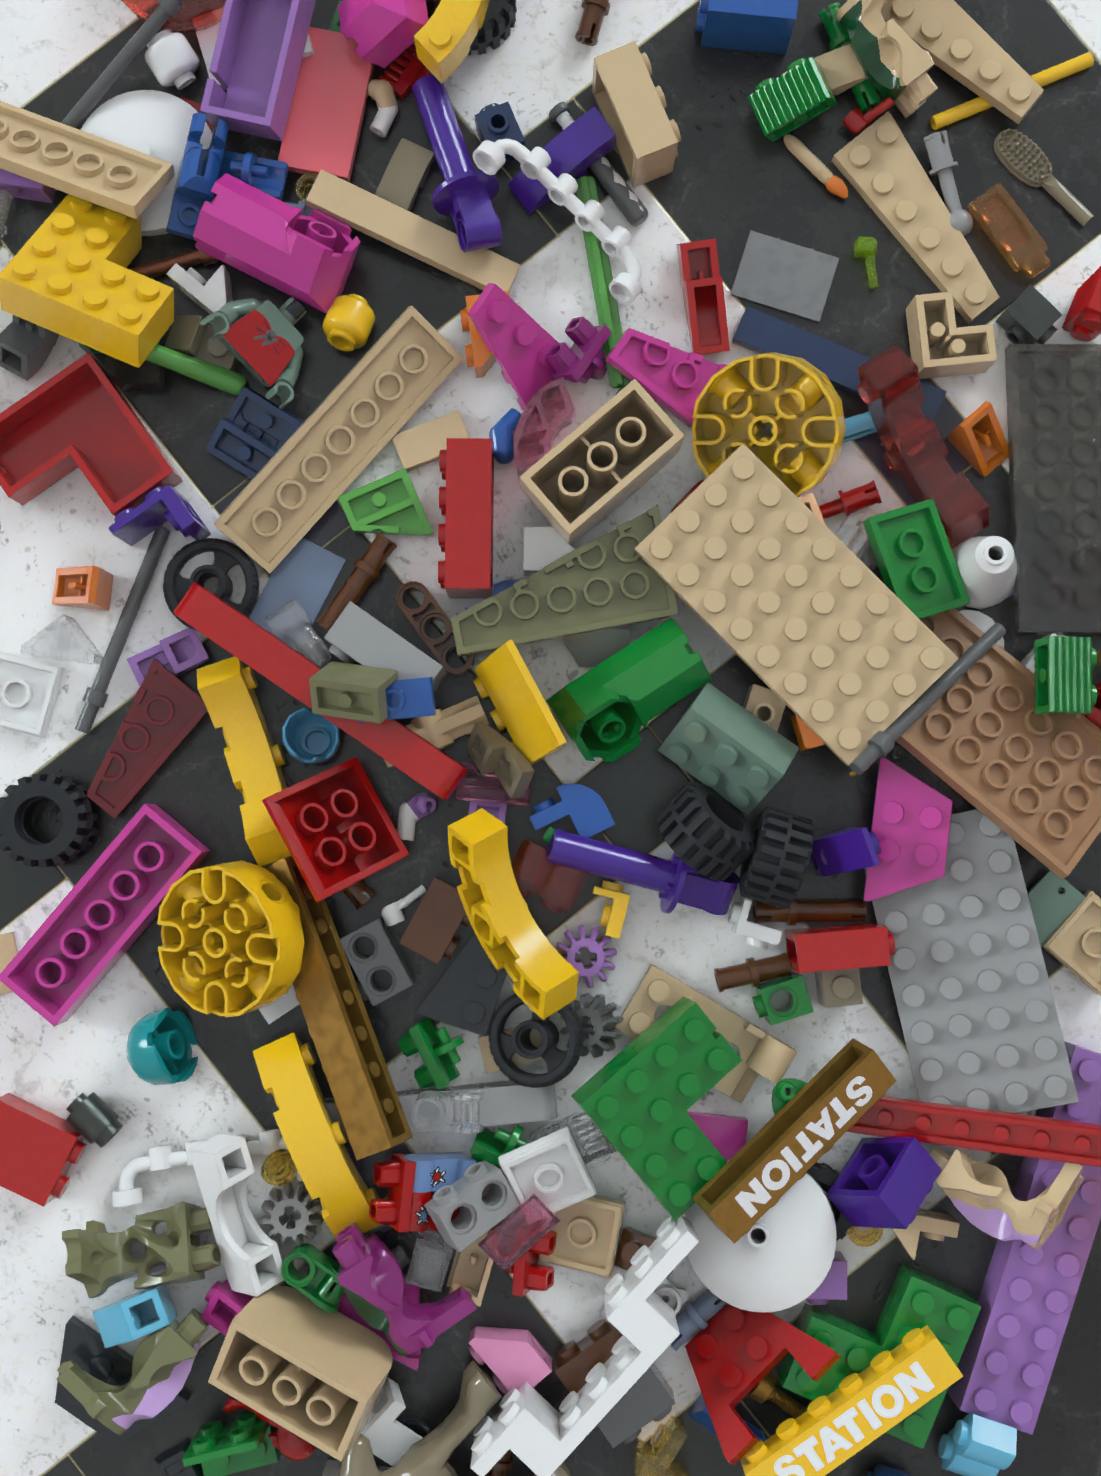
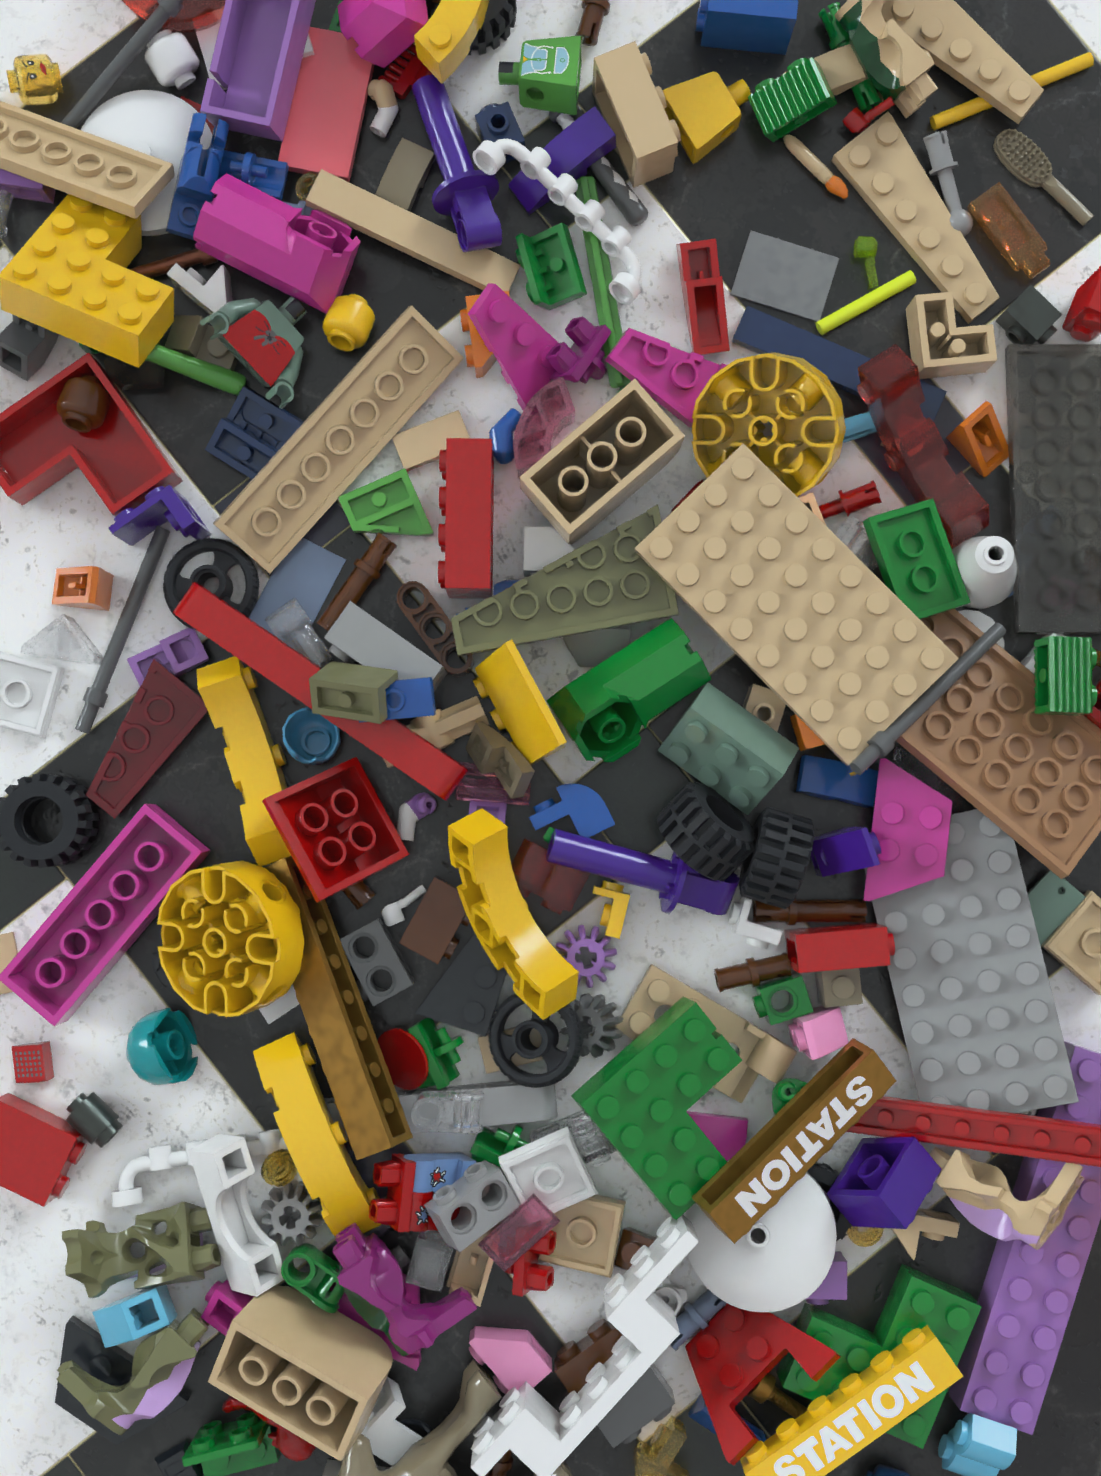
(33, 1062): none -> red slope
(35, 79): none -> clear yellow head
(83, 403): none -> reddish brown head
(404, 1058): none -> red piece
(546, 74): none -> bright green torso
(550, 267): none -> green bracket
(705, 111): none -> yellow torso
(818, 1032): none -> bright pink slope
(831, 780): none -> blue slope
(865, 302): none -> neon yellow bar

